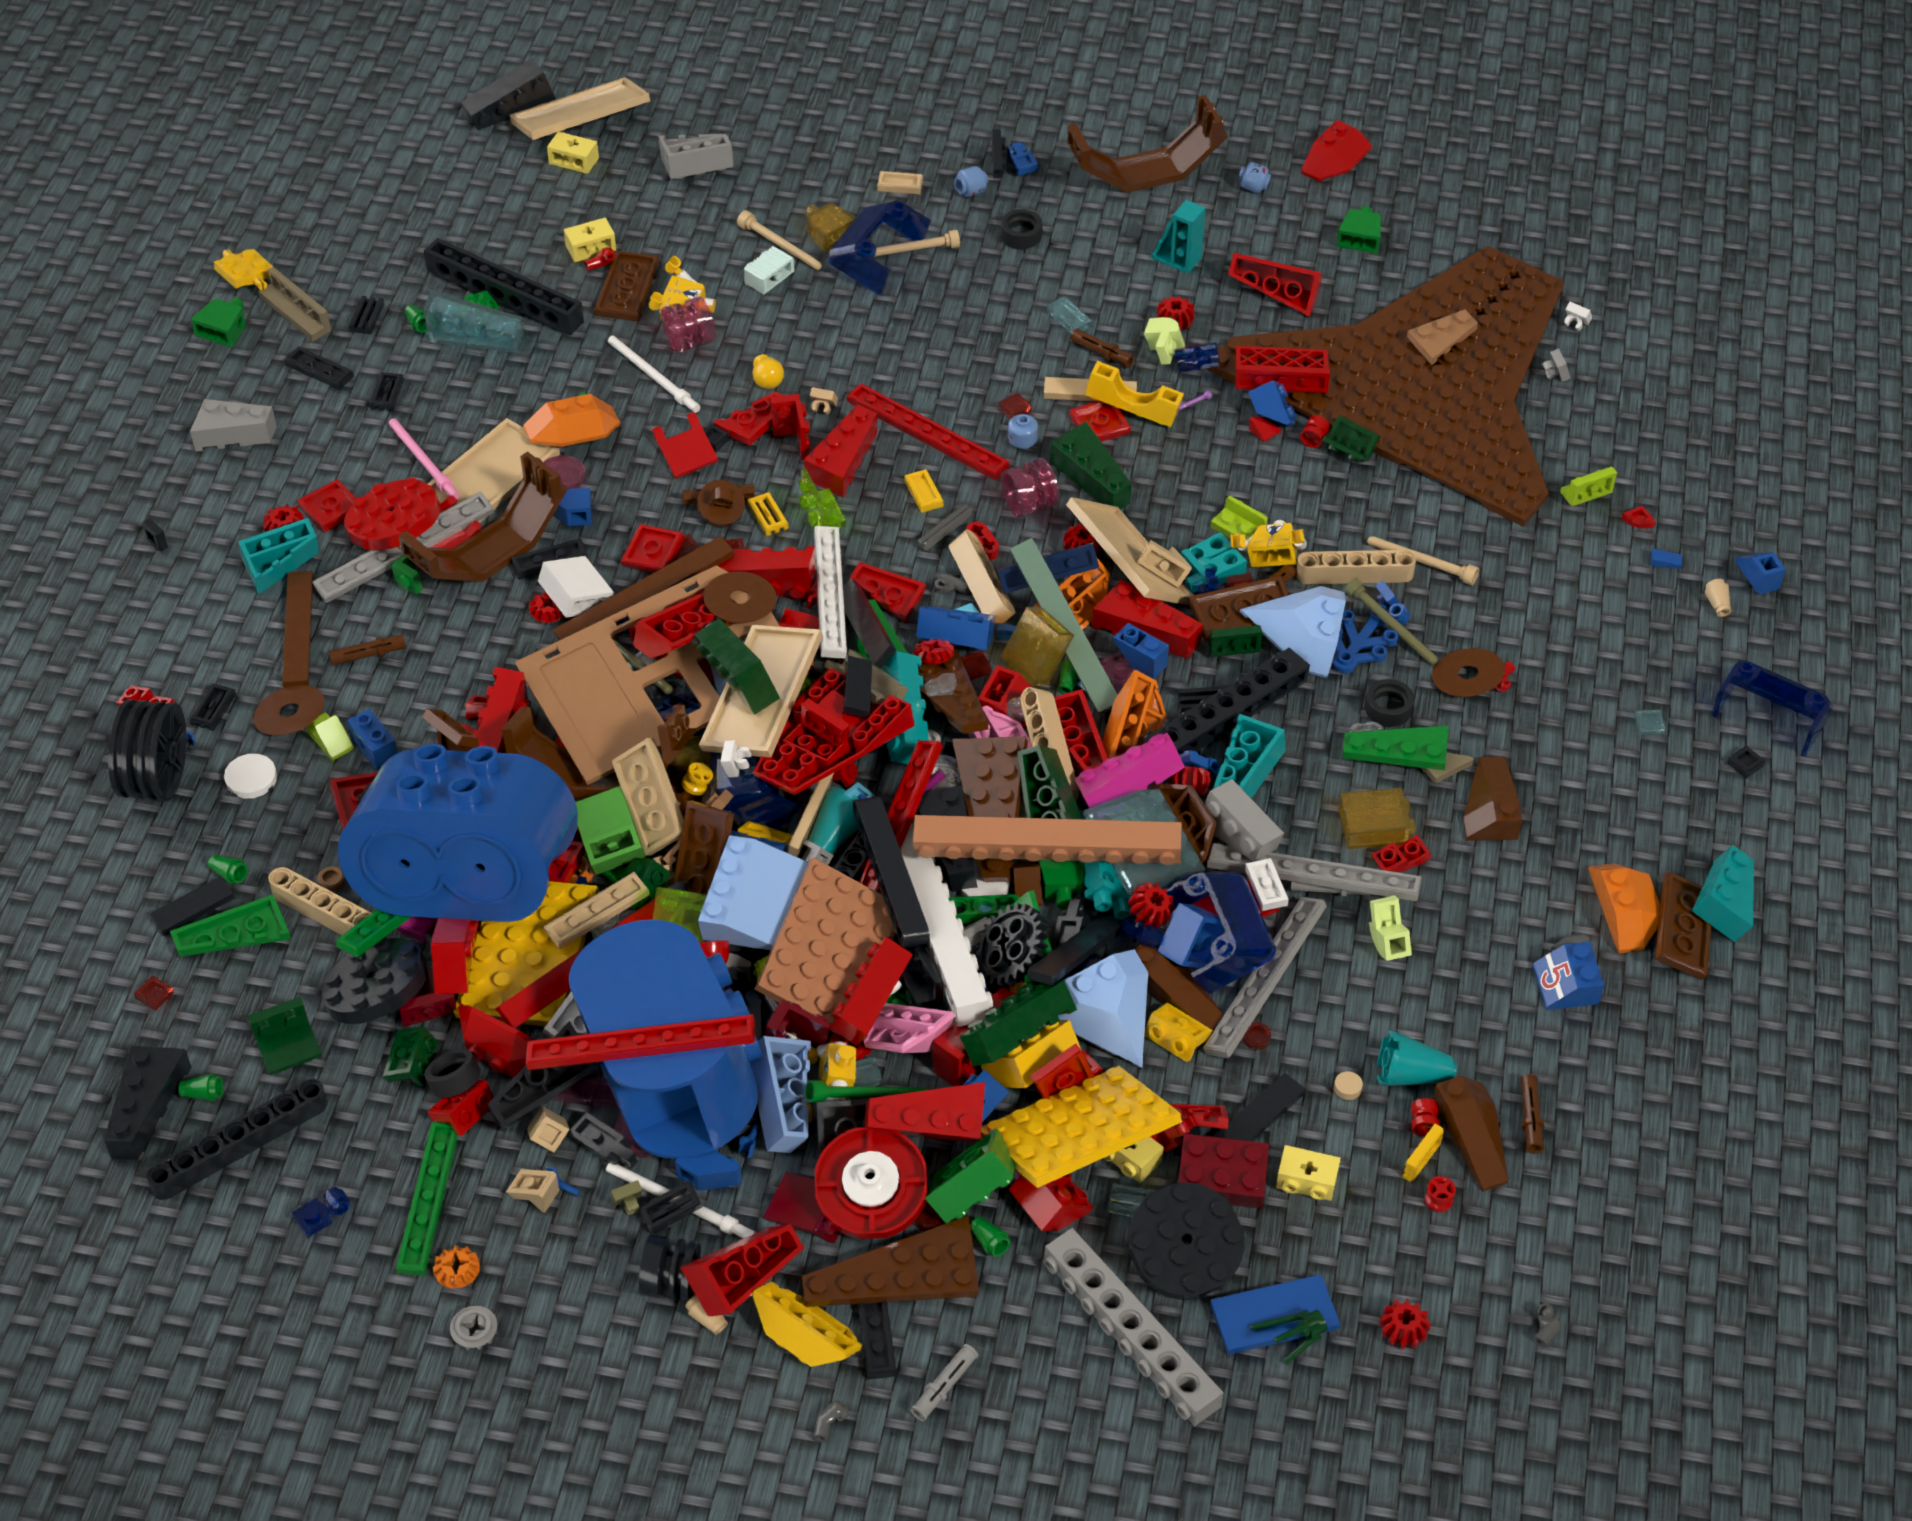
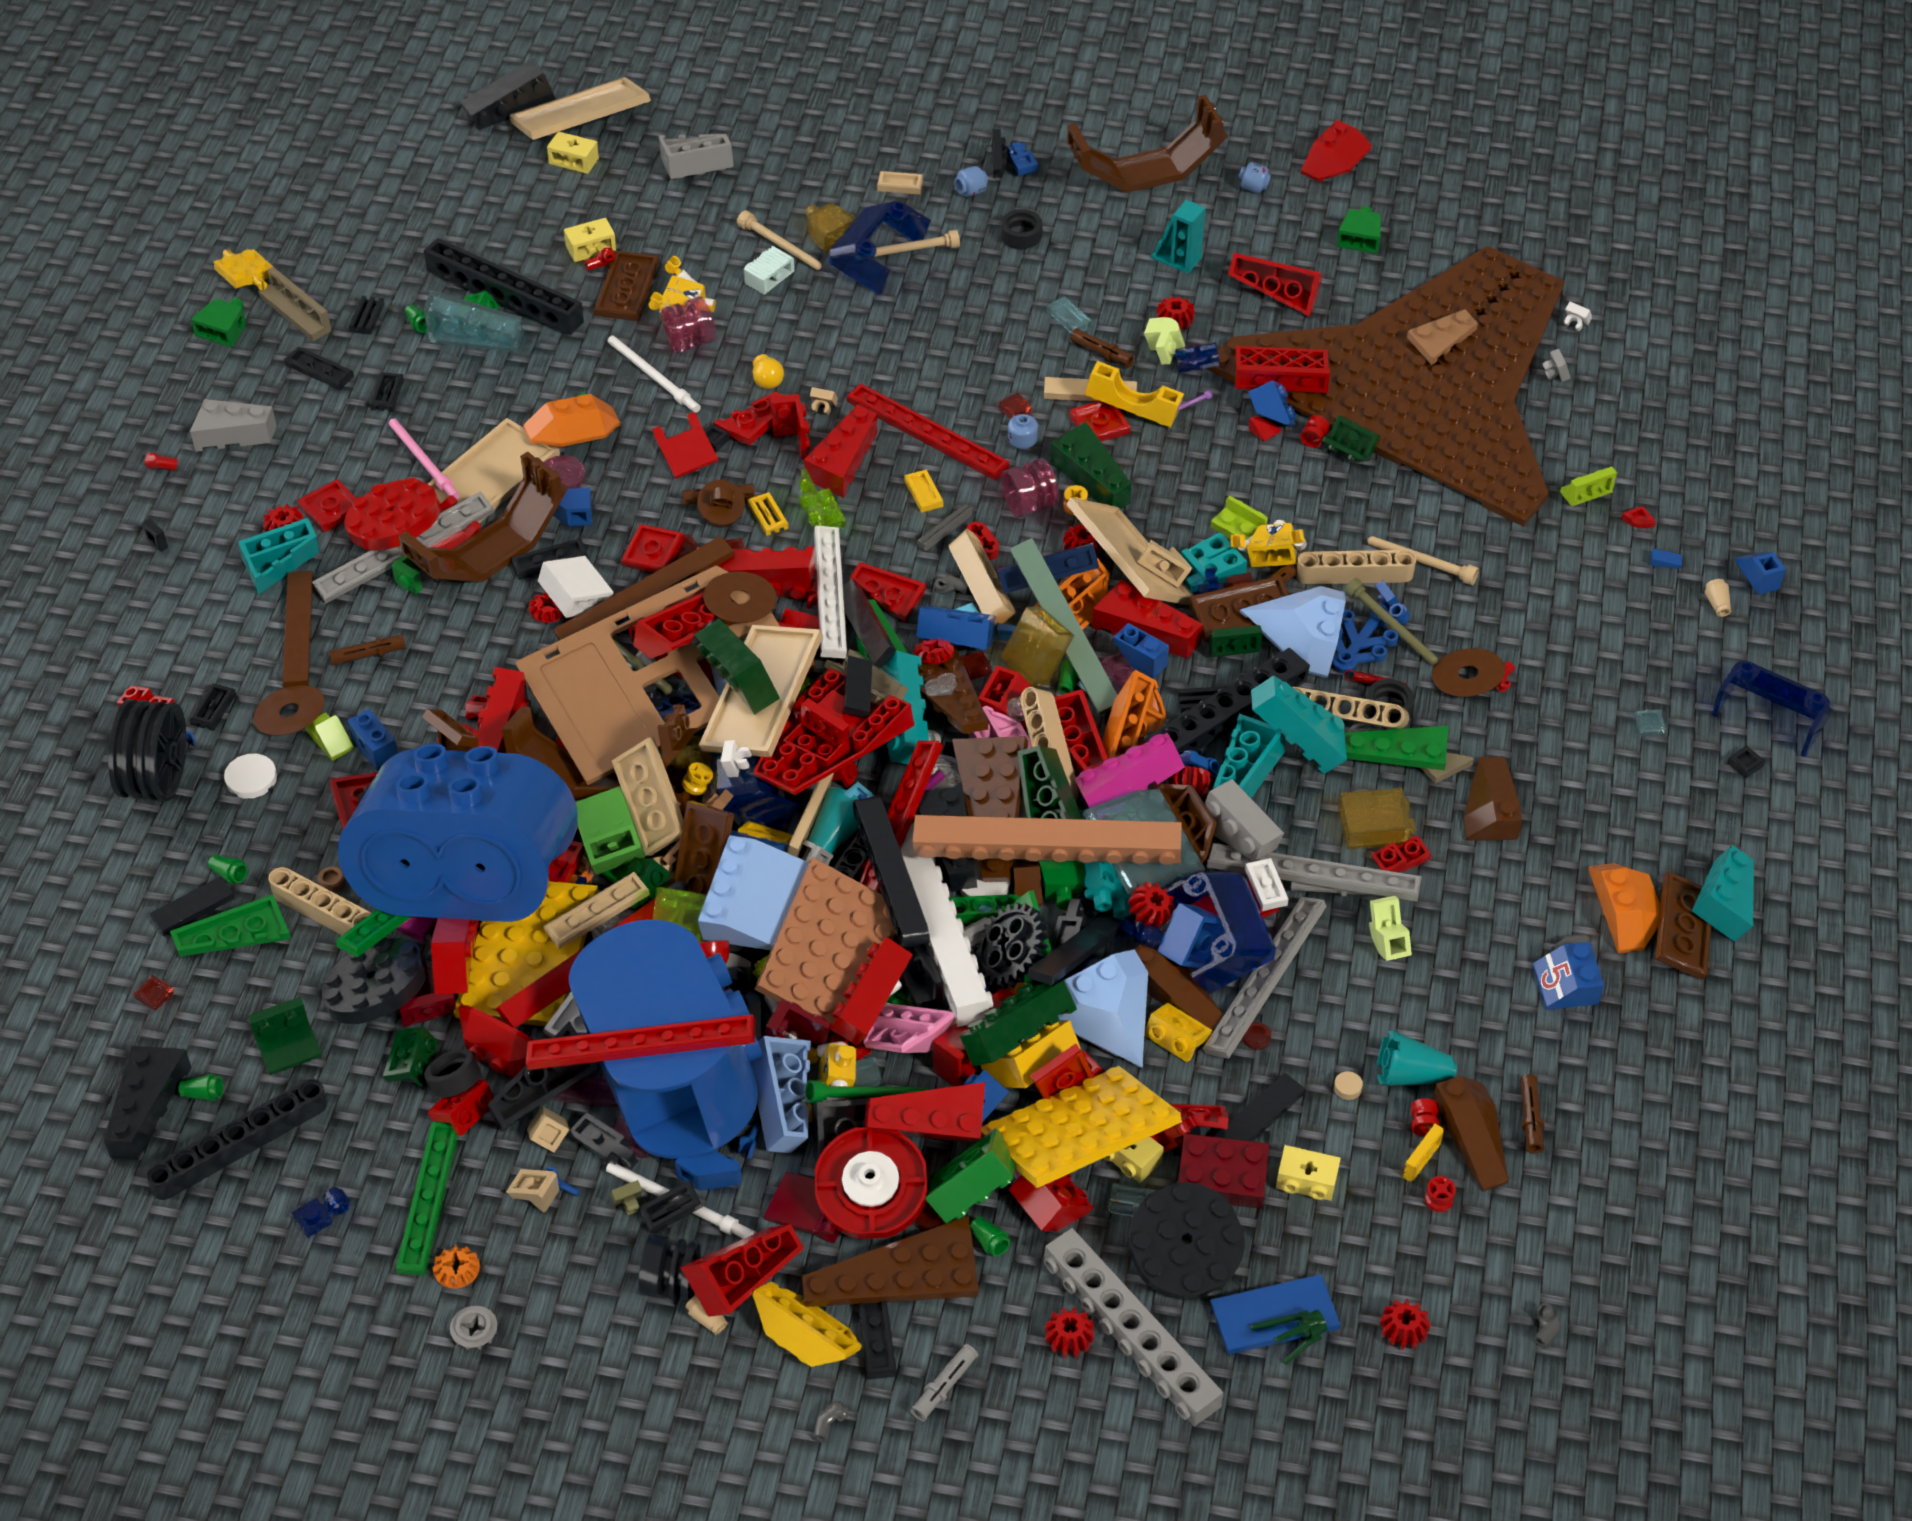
(154, 461): none -> red arm
(1069, 1322): none -> red gear
(1076, 492): none -> yellow wheel
(1301, 722): none -> teal wedge
(1359, 707): none -> tan beam
(1365, 678): none -> red piece

